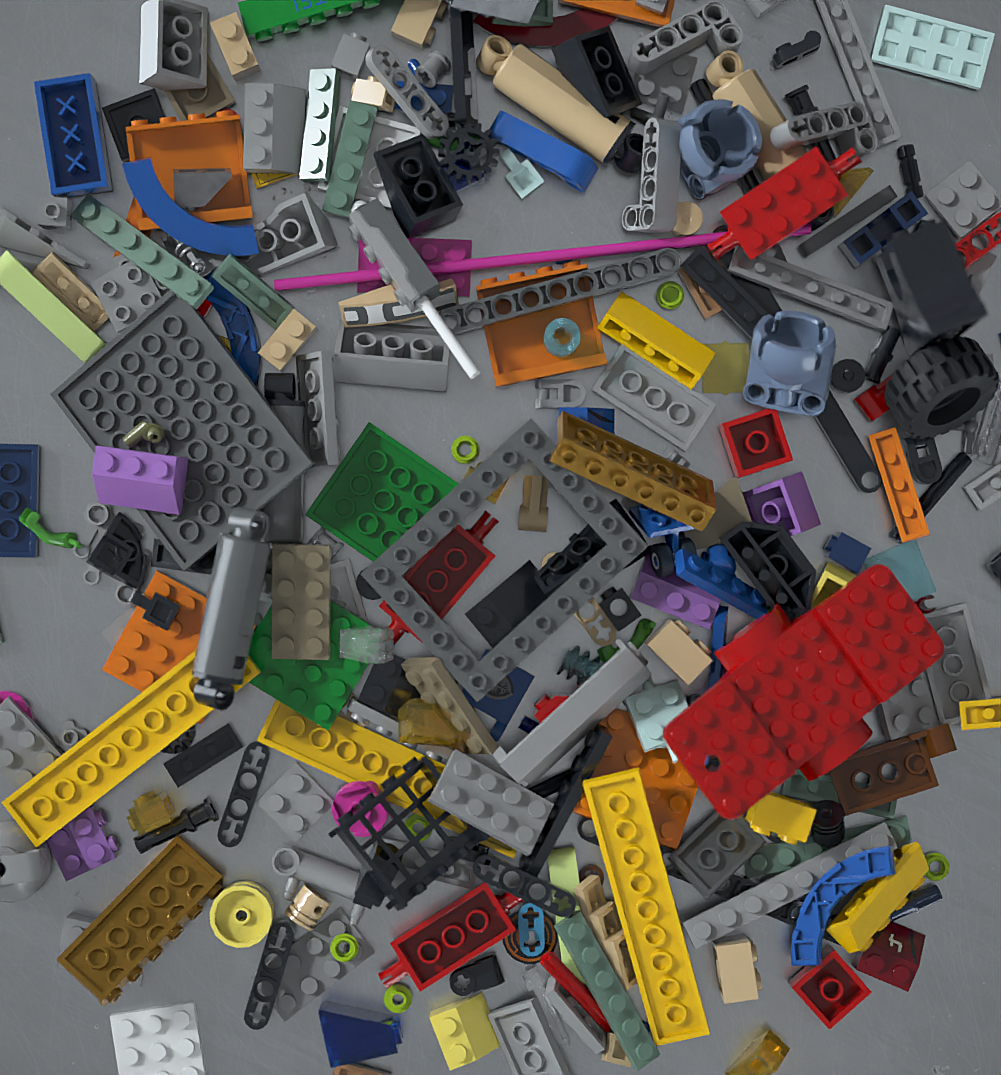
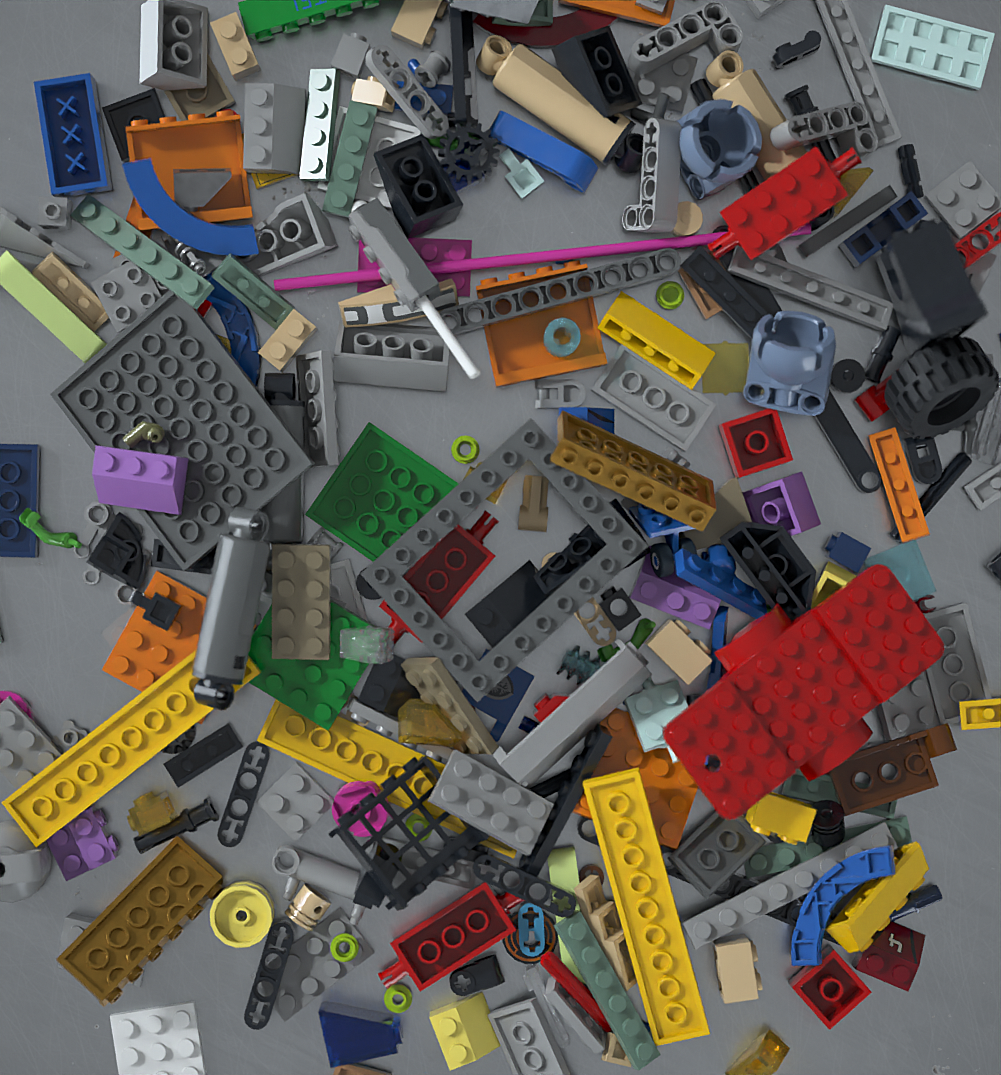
(943, 869): lime plate -> none

